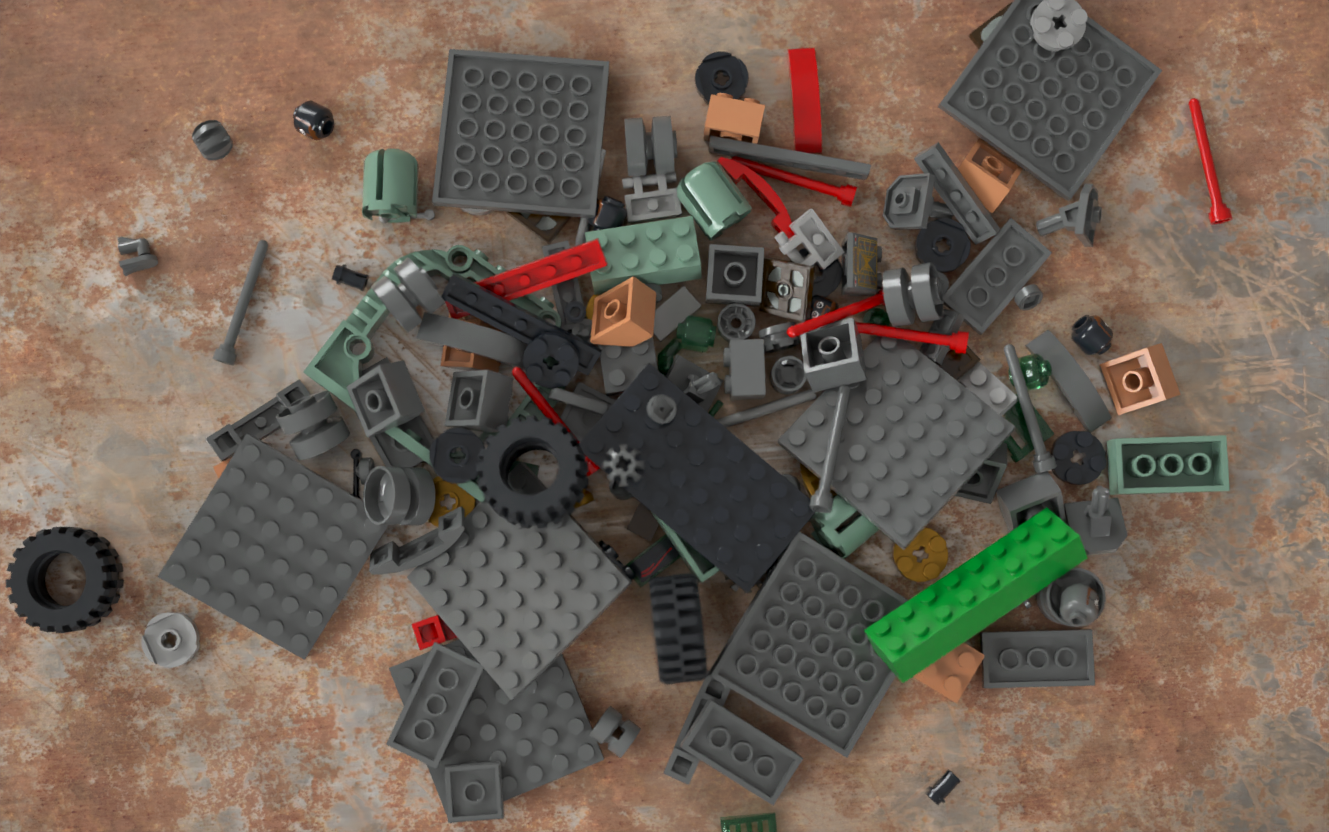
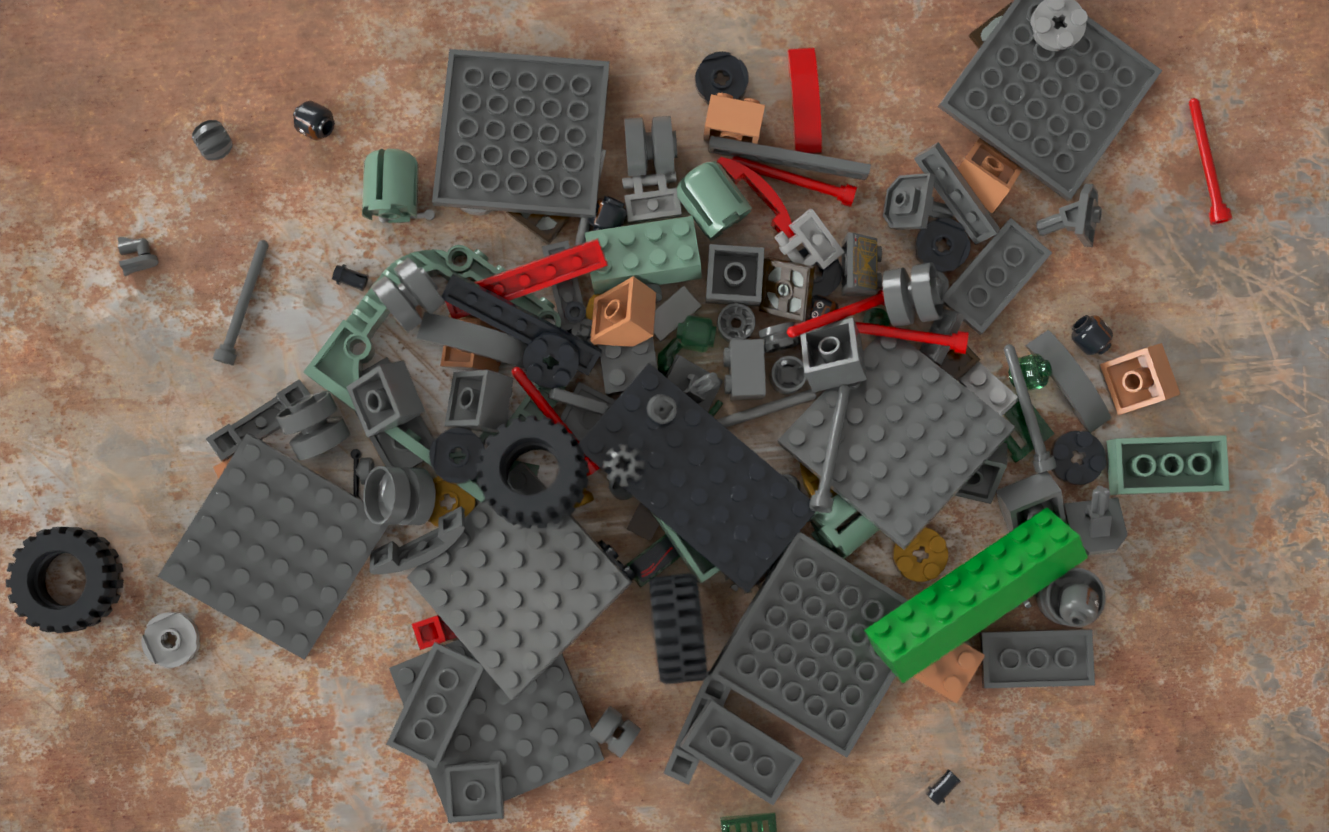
(1028, 297): dark grey tile -> none

